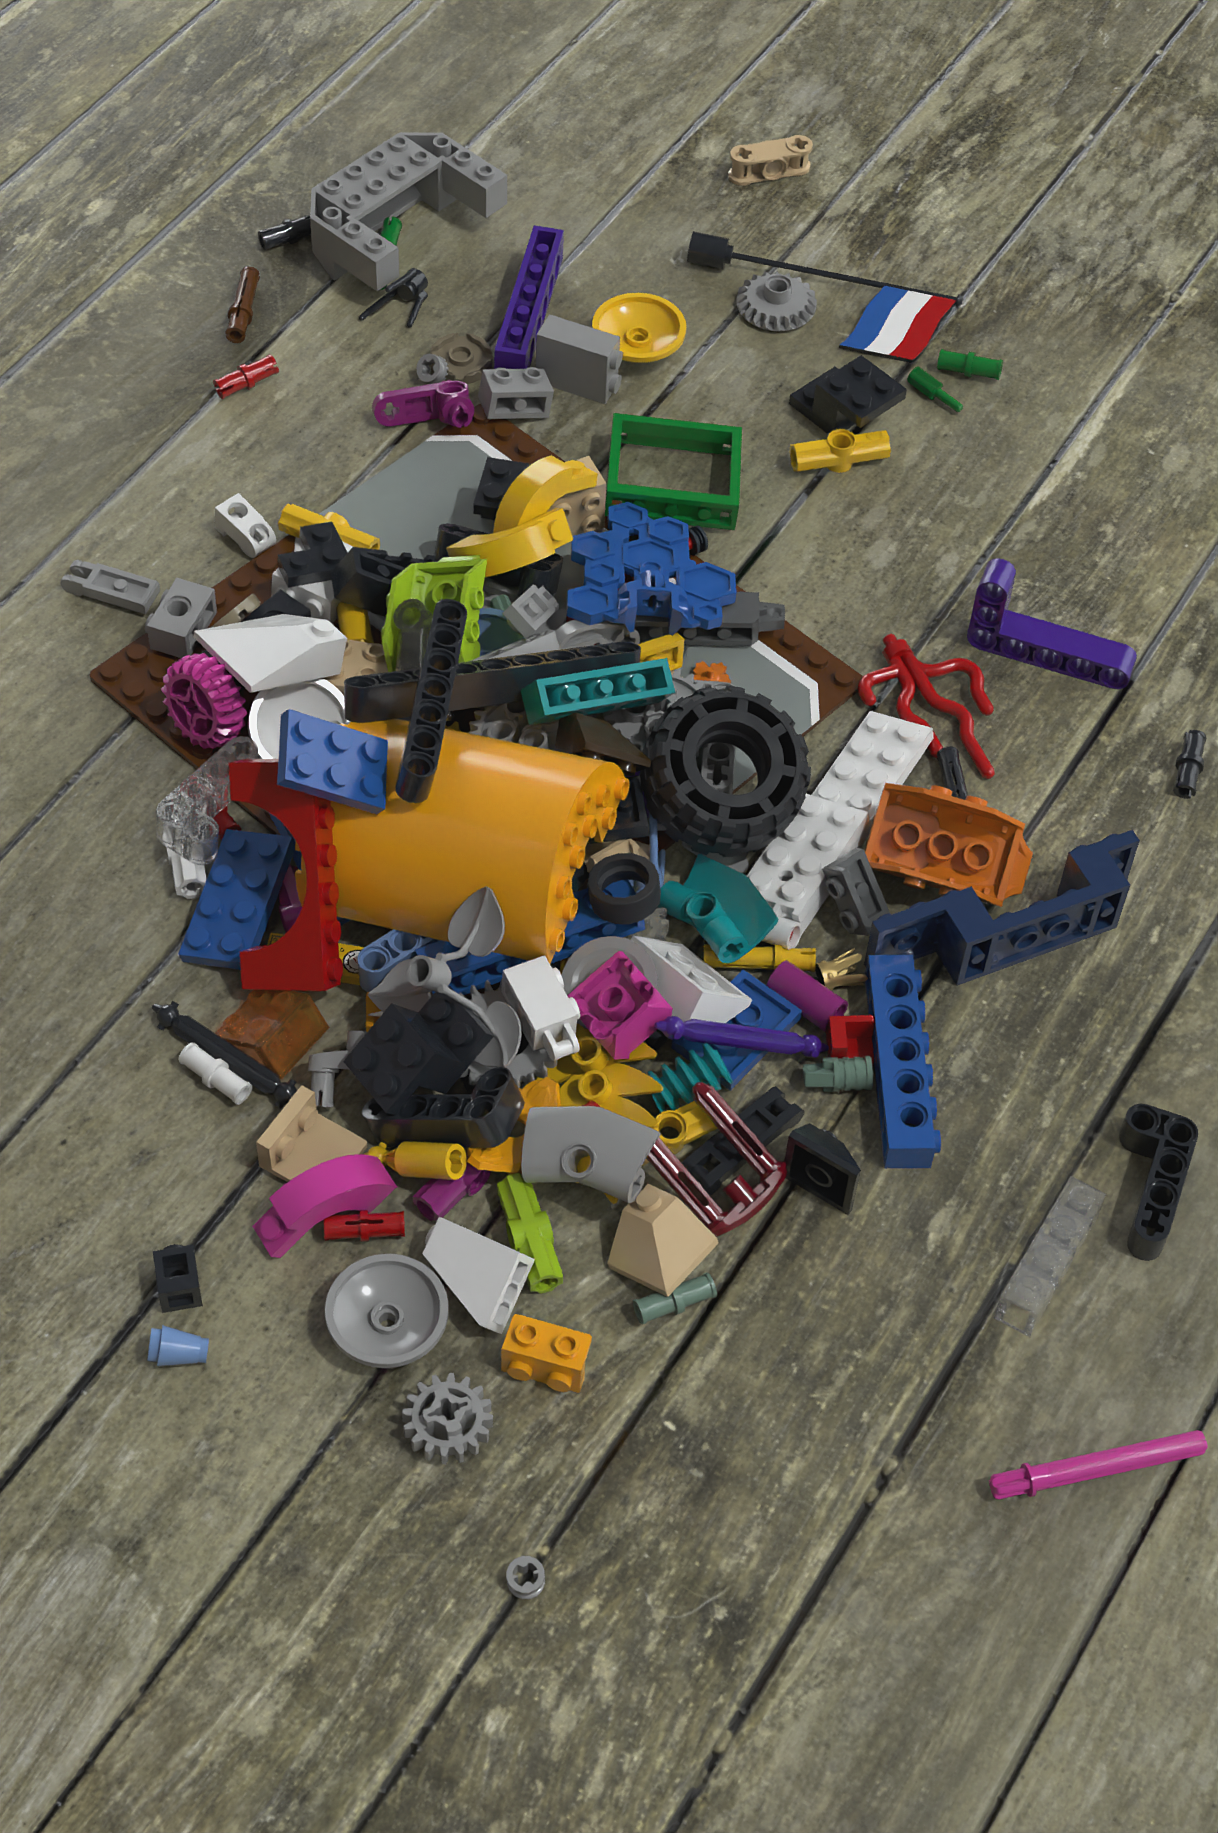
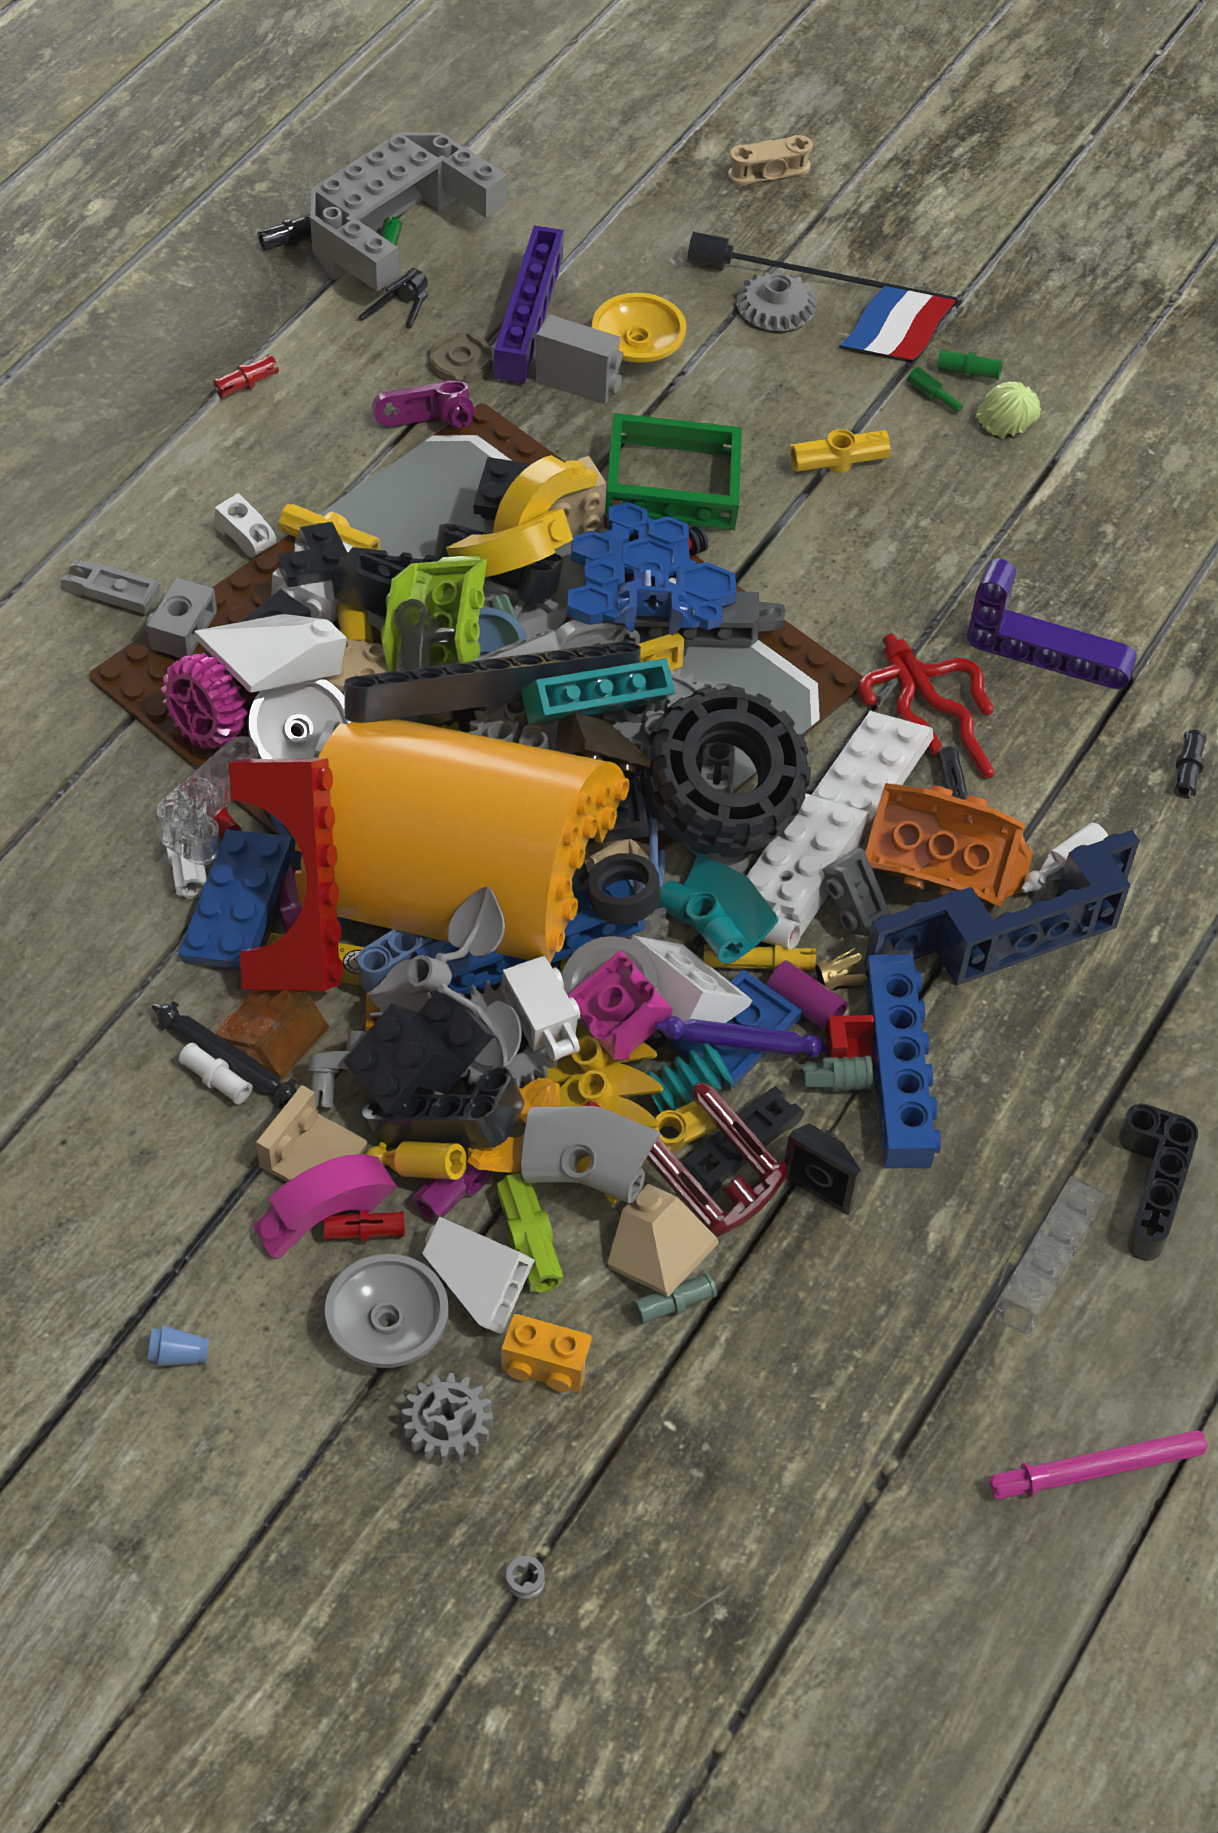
(177, 1278): black brick -> none
(240, 611): dark tan tile -> none
(241, 313): reddish brown pin -> none
(332, 761): blue plate -> none
(431, 701): black beam -> none
(440, 368): light grey bush -> none
(515, 393): light grey brick -> none
(530, 611): light grey hinge -> none
(715, 672): orange plant -> none
(848, 396): black bracket -> none
(1009, 409): none -> yellowish green hair
(1056, 858): none -> white wheel

